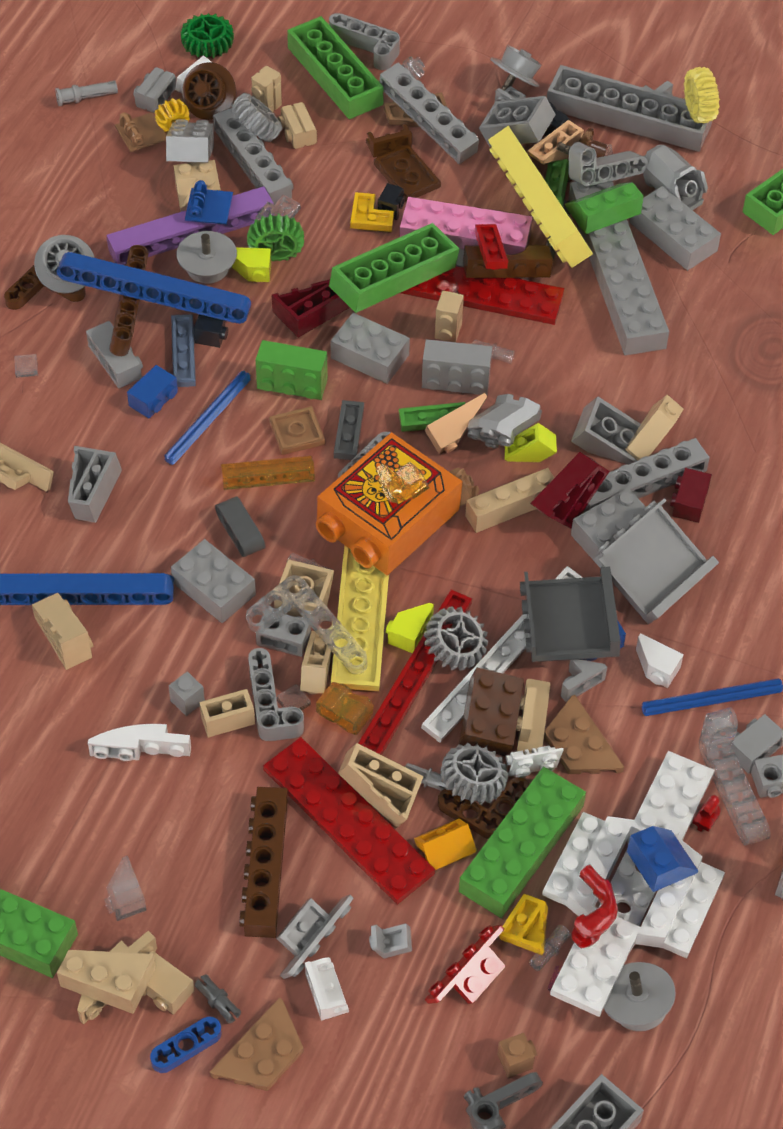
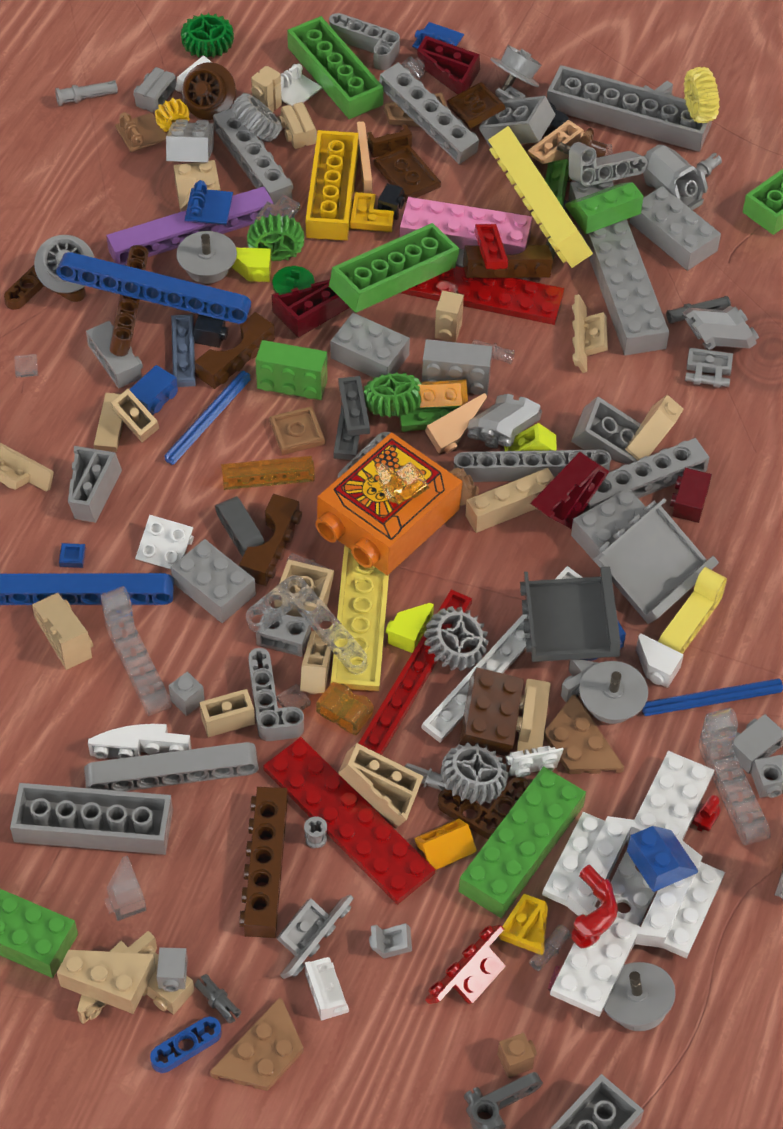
(72, 555): none -> blue tile
(92, 818): none -> light grey brick
(109, 426): none -> tan tile
(132, 652): none -> clear beam
(135, 415): none -> tan brick
(164, 542): none -> white hinge
(172, 768): none -> light grey beam
(172, 969): none -> light grey brick
(217, 366): none -> reddish brown arch
(281, 518): none -> reddish brown arch
(290, 278): none -> green piece
(297, 87): none -> white hinge
(315, 832): none -> light grey bush
(332, 185): none -> yellow brick
(353, 406): none -> dark grey plate
(364, 158): none -> light nougat tile
(392, 394): none -> bright green gear
(438, 32): none -> blue hinge
(443, 393): none -> light orange brick
(449, 63): none -> dark red wedge
(476, 105): none -> reddish brown tile
(513, 465): none -> light grey beam
(589, 333): none -> tan bracket
(613, 691): none -> light grey piece
(695, 611): none -> light yellow beam
(709, 164): none -> light grey pin
(709, 362): none -> light grey plate
(716, 304): none -> dark grey pin
(721, 327): none -> light grey brick

